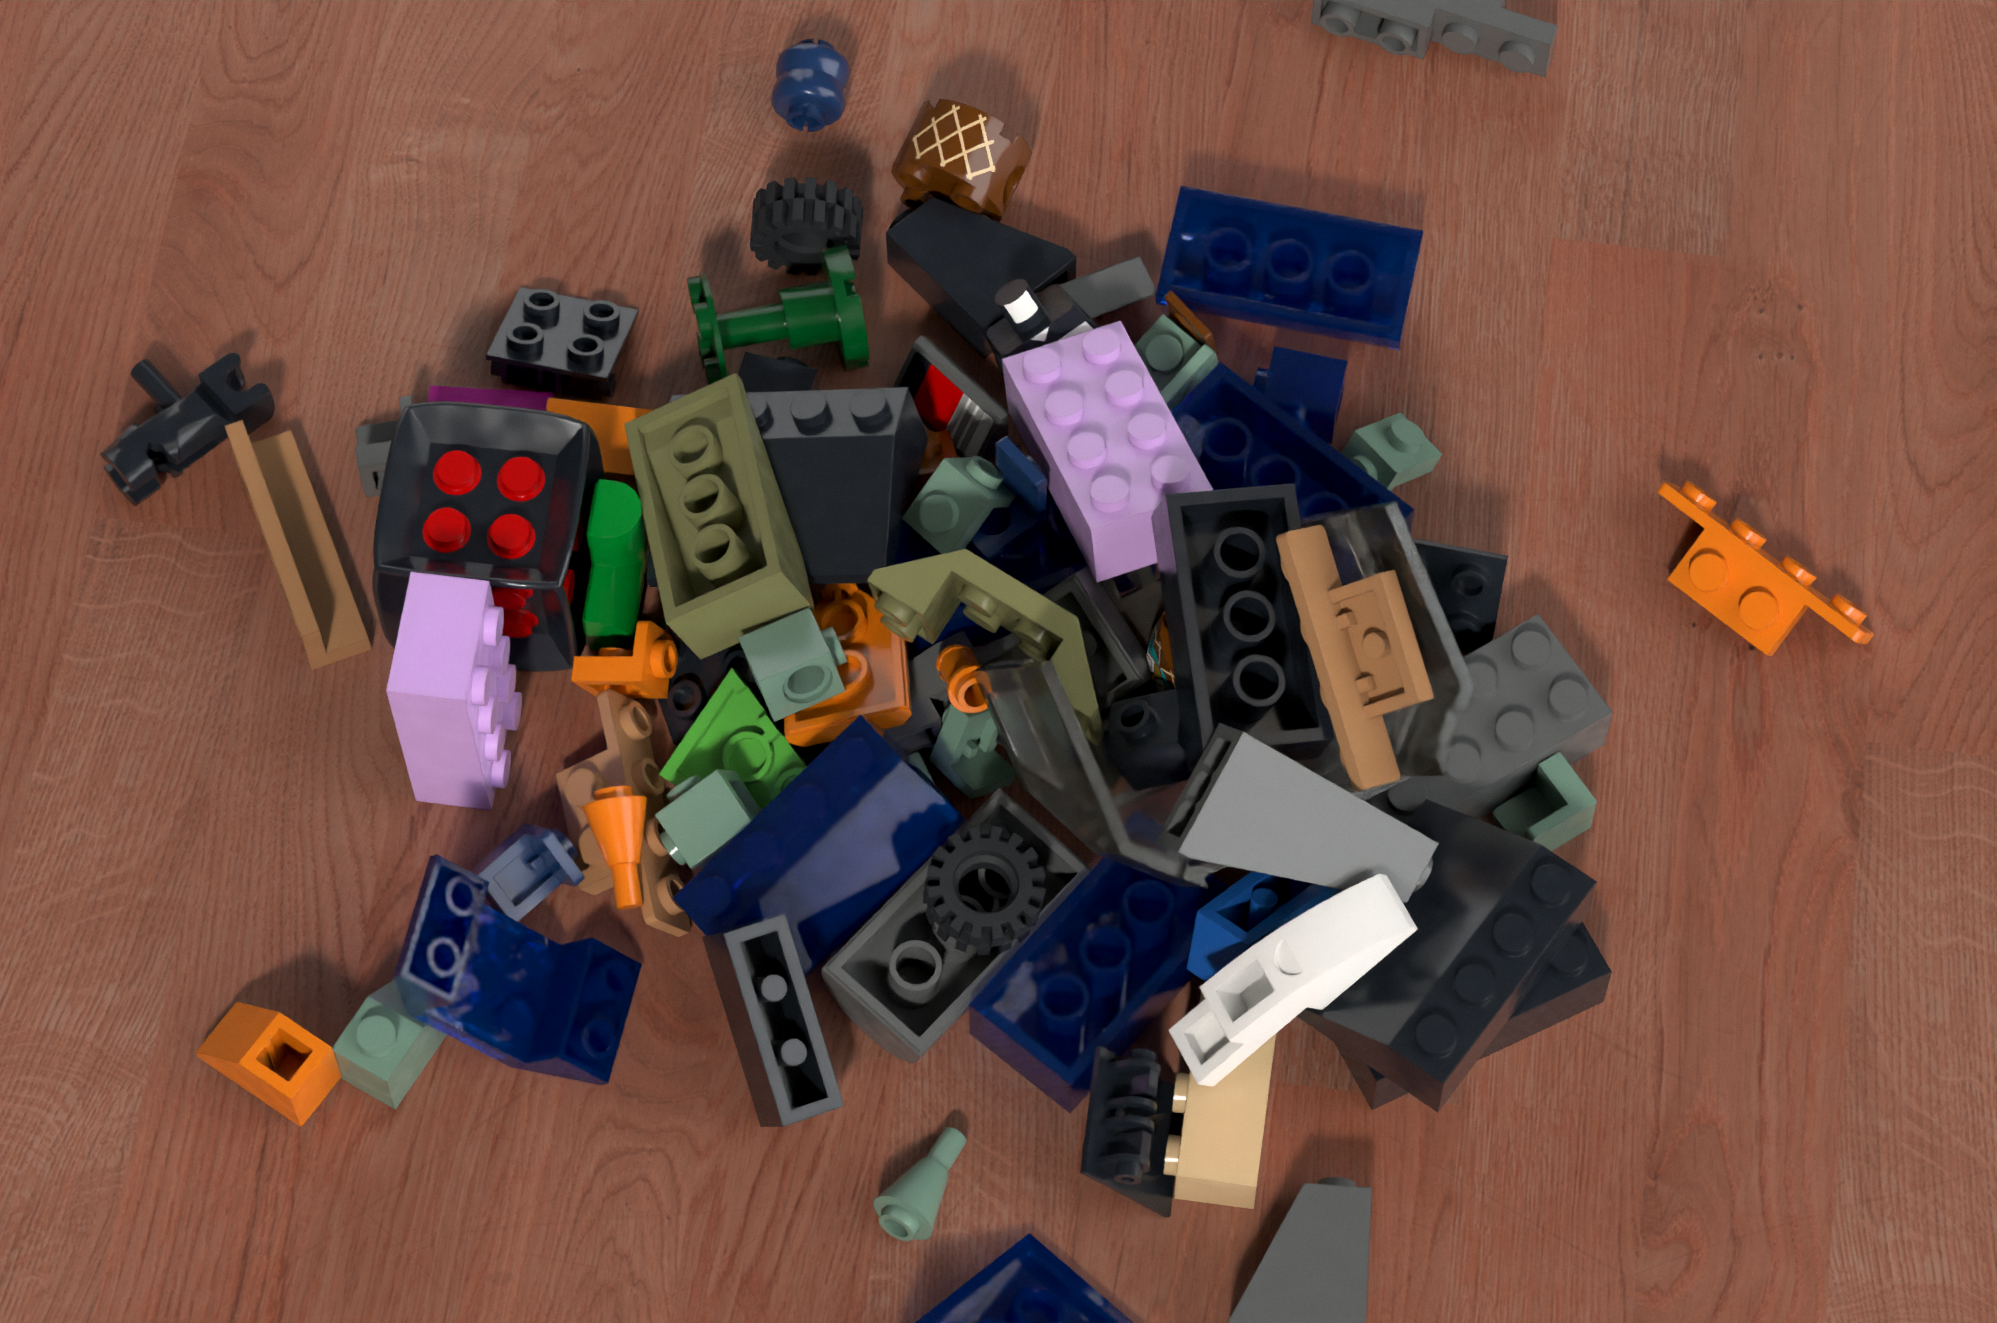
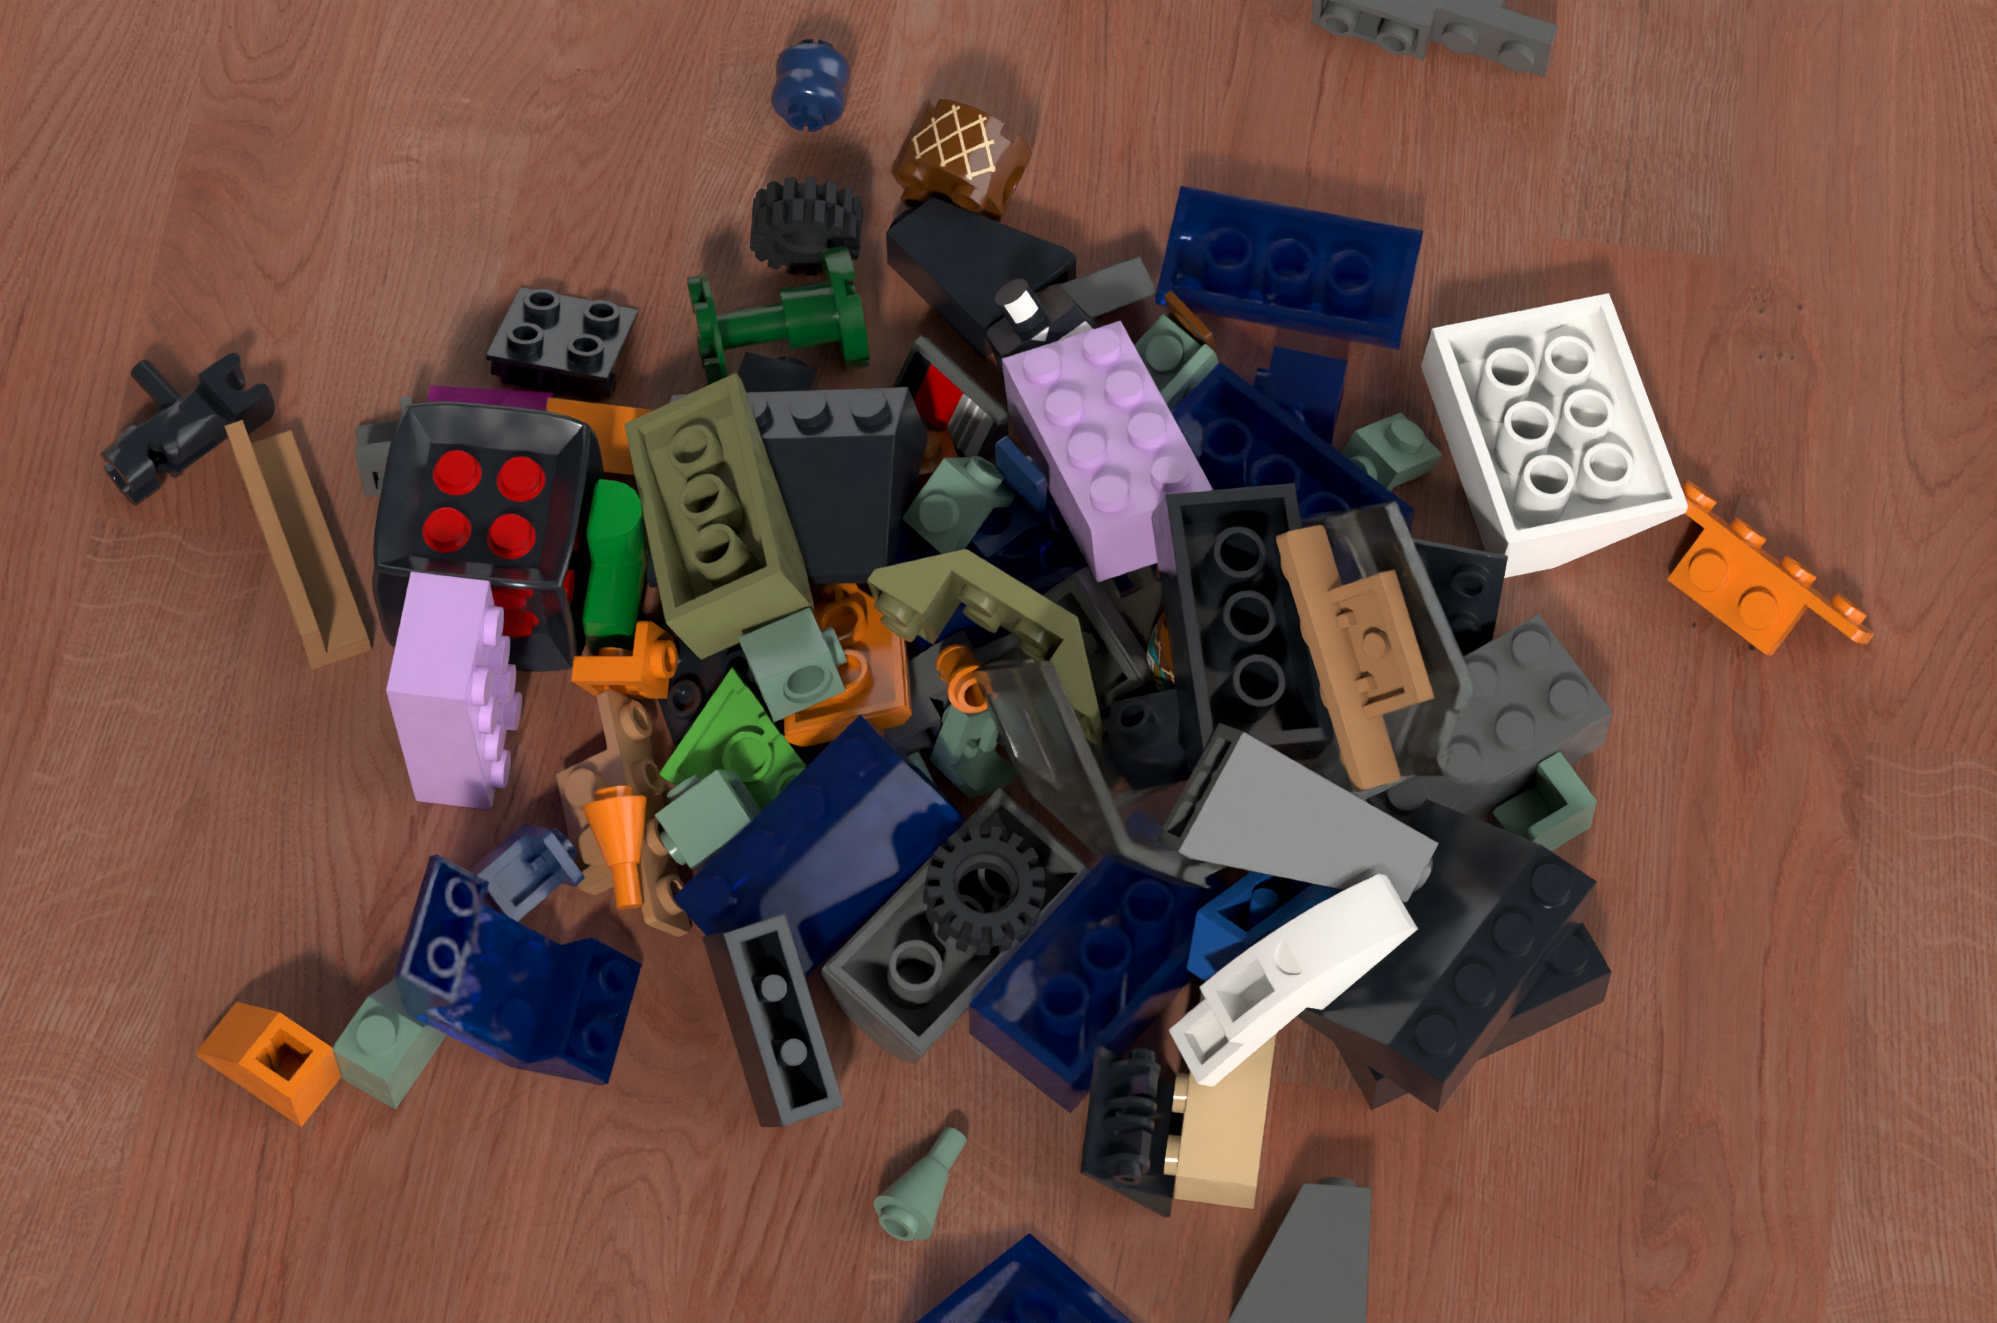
(1551, 431): none -> white slope

